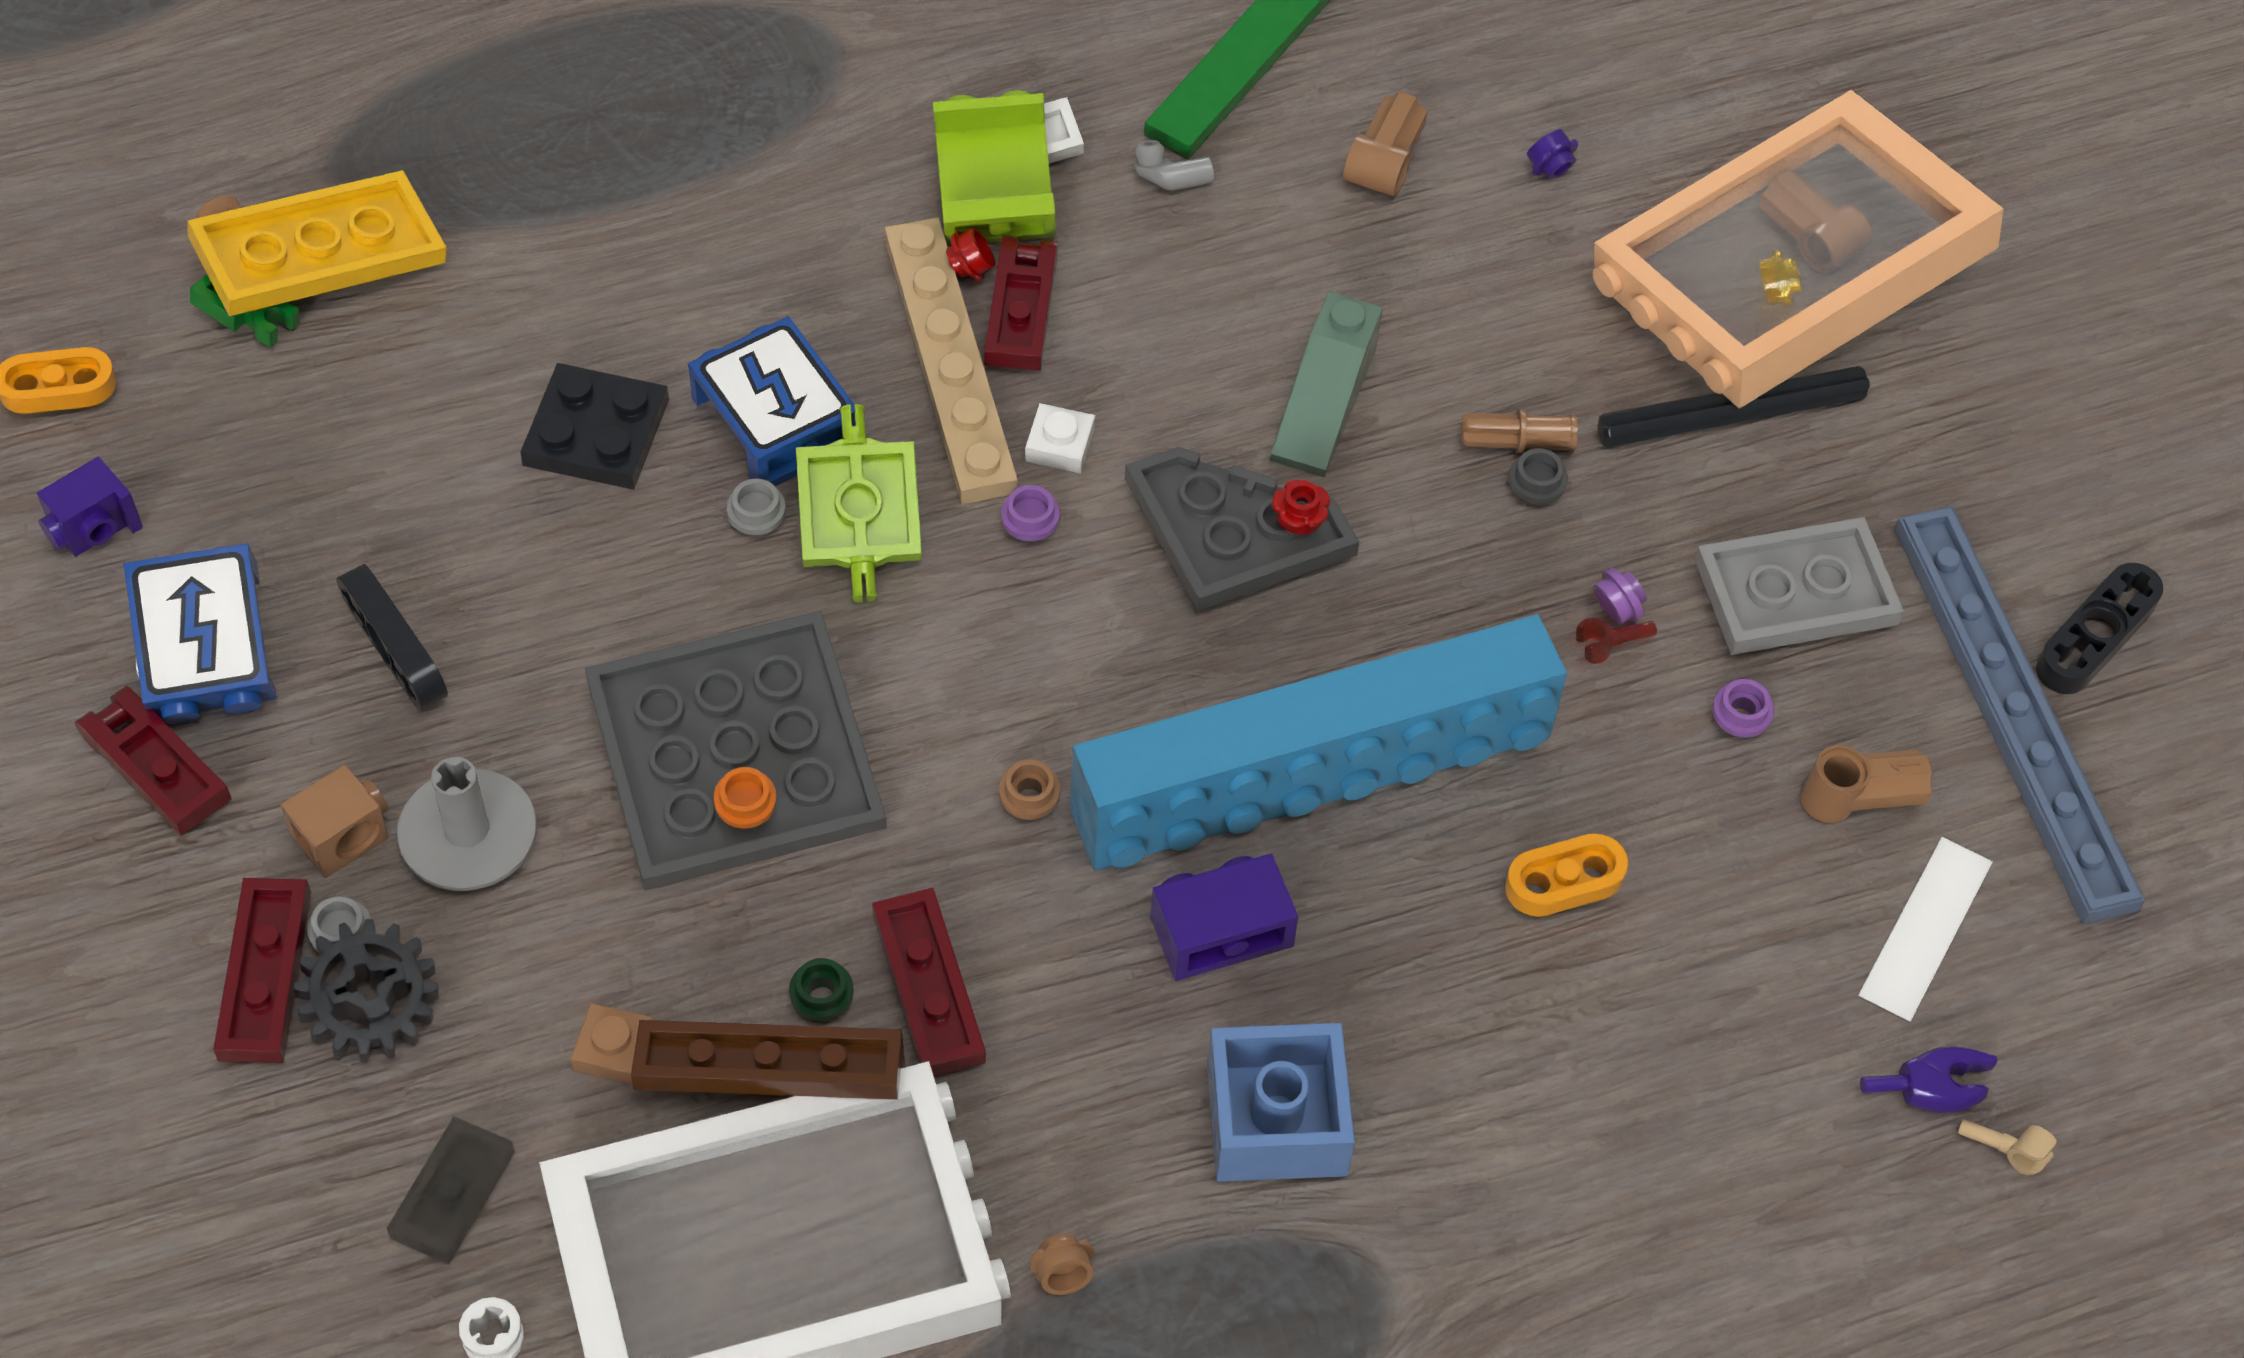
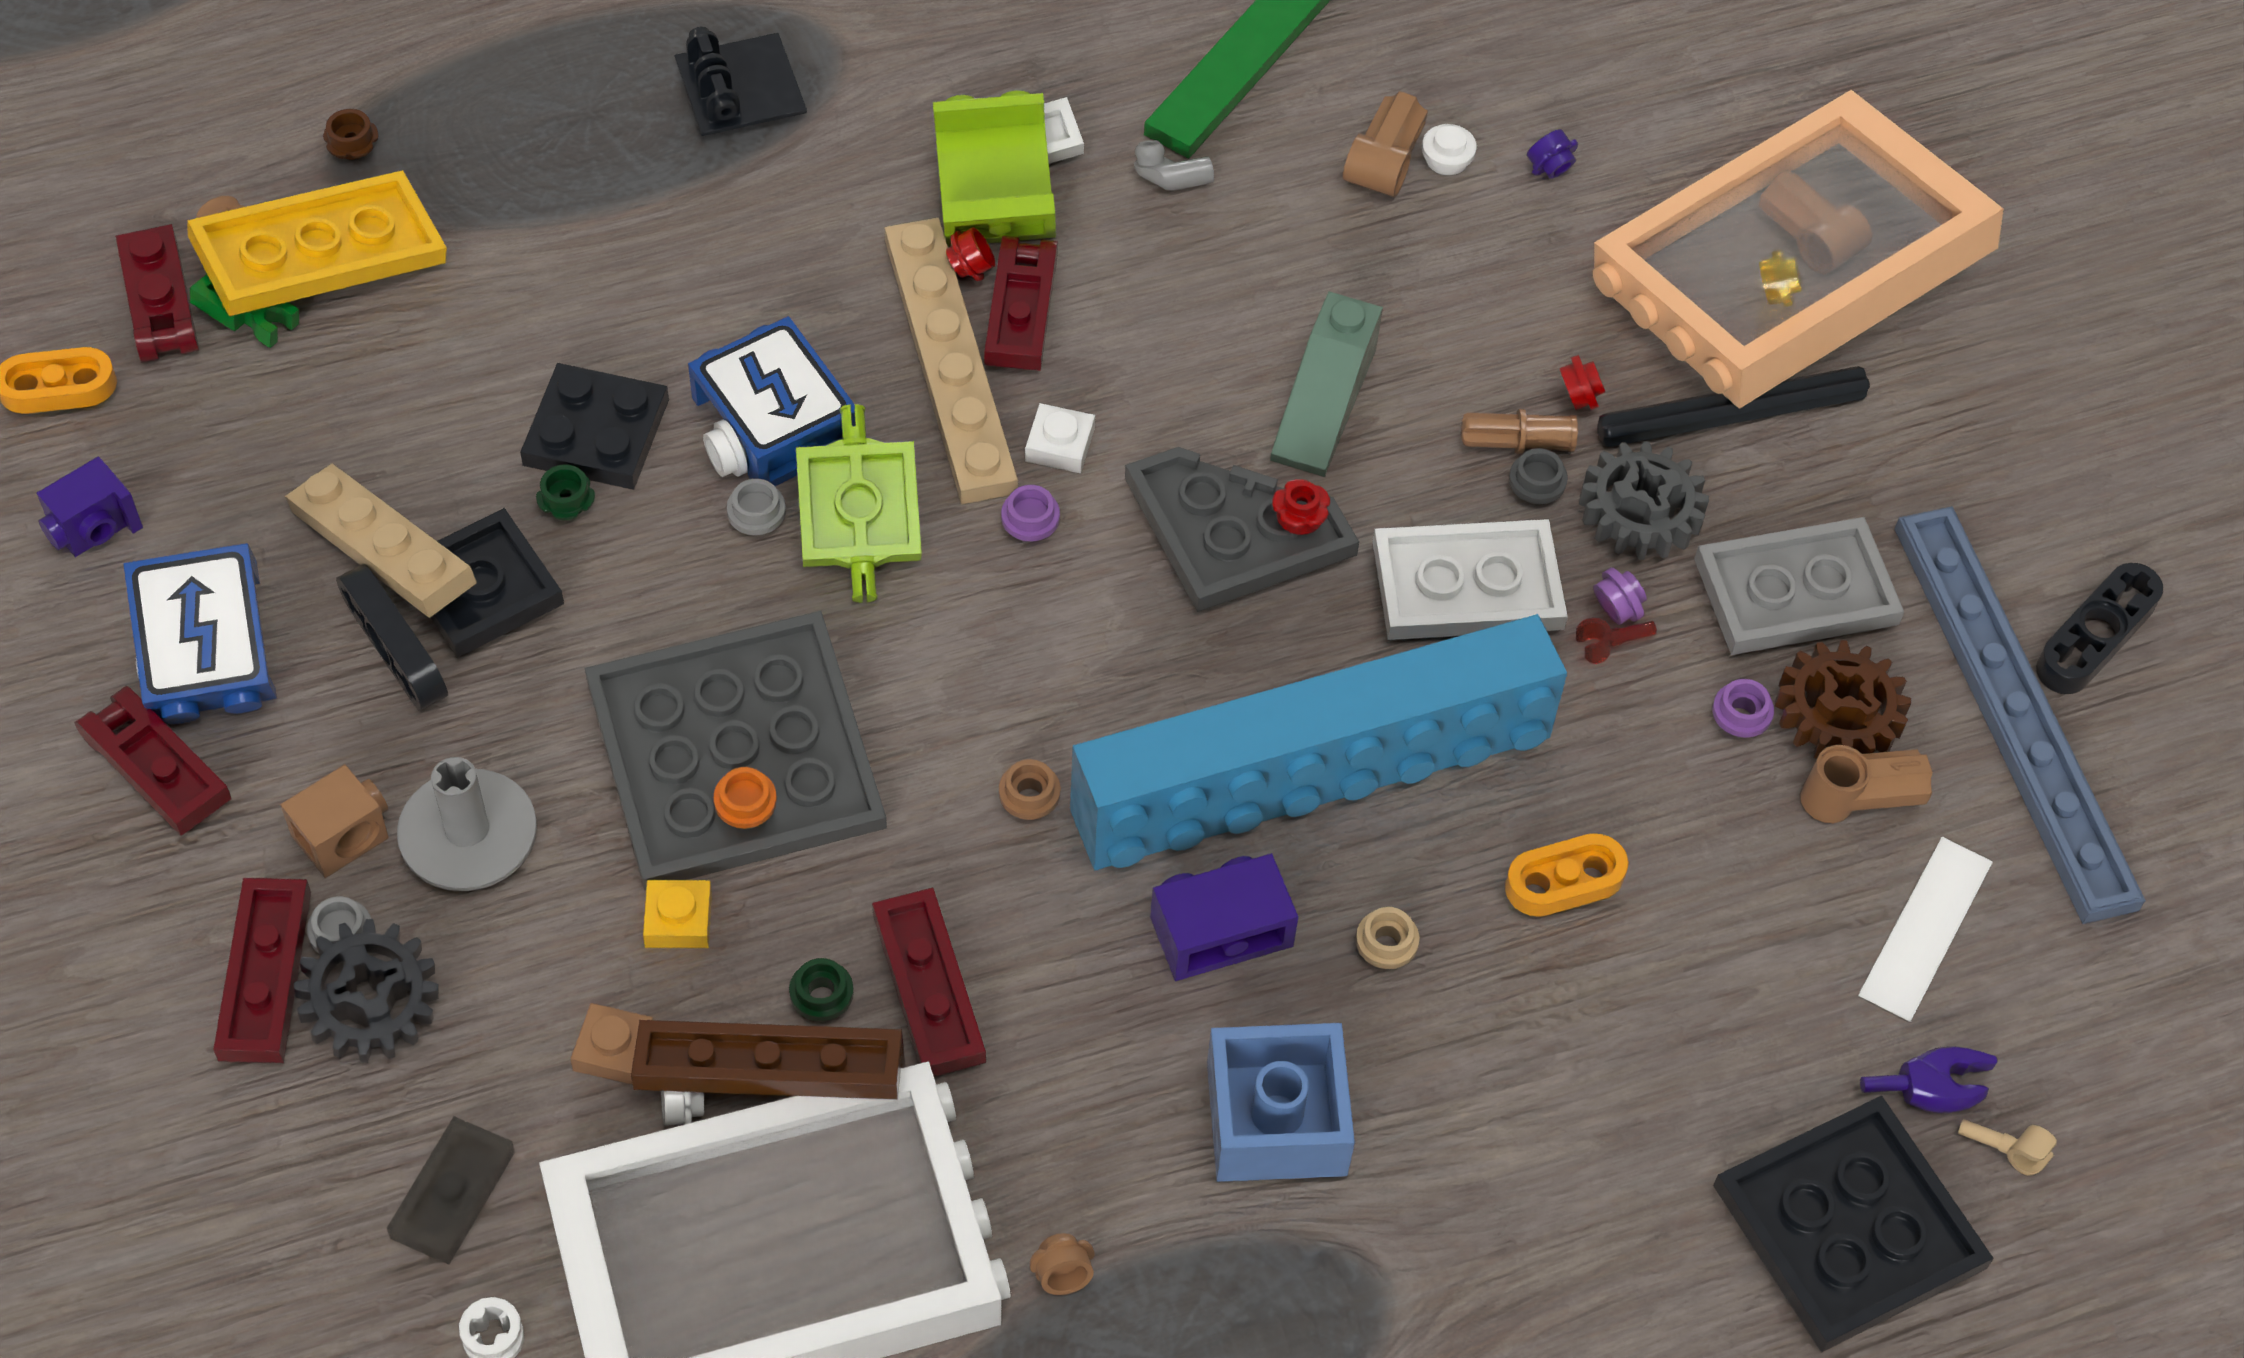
(156, 292): none -> dark red plate
(350, 134): none -> reddish brown plate
(381, 539): none -> tan plate
(509, 586): none -> black plate
(565, 481): none -> dark green plate
(677, 914): none -> yellow plate
(681, 1106): none -> white plate
(725, 450): none -> white plate
(738, 81): none -> black hinge
(1391, 923): none -> tan plate
(1448, 149): none -> white plate
(1467, 577): none -> white plate
(1582, 383): none -> red plate
(1643, 500): none -> dark grey gear
(1842, 700): none -> reddish brown gear
(1852, 1223): none -> black plate

